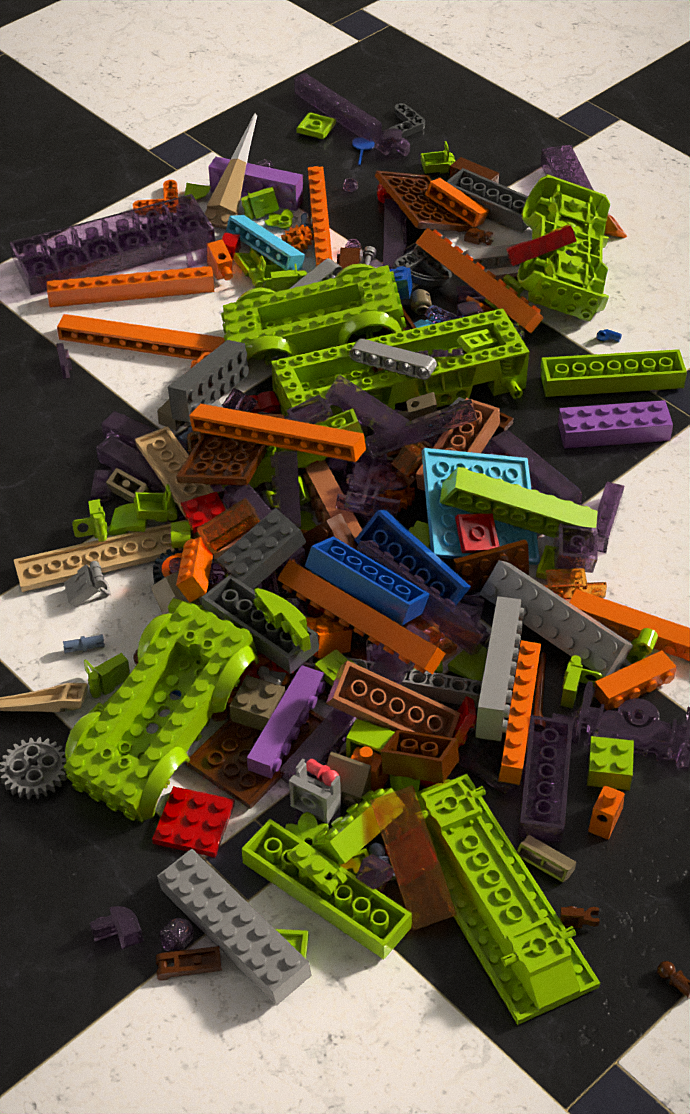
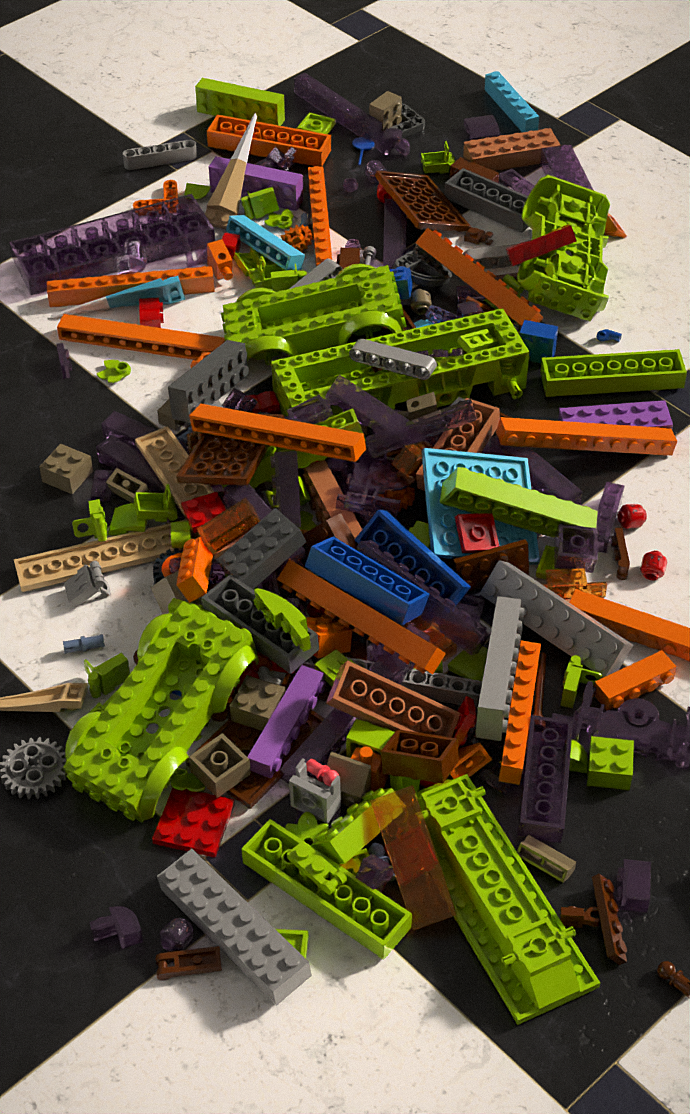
(66, 468): none -> dark tan brick
(114, 371): none -> lime plate
(133, 260): none -> clear purple brick
(150, 312): none -> red brick
(159, 154): none -> light grey beam
(167, 290): none -> medium azure plate
(183, 780): none -> lime plate
(219, 765): none -> dark tan brick
(239, 101): none -> lime brick
(281, 161): none -> brick
(311, 146): none -> orange brick
(371, 168): none -> clear purple head
(387, 109): none -> dark tan brick
(457, 202): orange brick -> none
(470, 760): none -> orange slope
(482, 127): none -> clear purple slope
(510, 150): none -> nougat brick
(511, 102): none -> medium azure brick
(516, 182): none -> clear purple plate
(539, 339): none -> brick
(578, 758): none -> lime brick
(585, 436): none -> orange brick
(609, 919): none -> reddish brown plate
(610, 805): orange torso -> none
(620, 553): none -> reddish brown plate
(632, 516): none -> red head
(635, 885): none -> clear purple brick
(642, 645): lime axle -> none
(653, 565): none -> red head

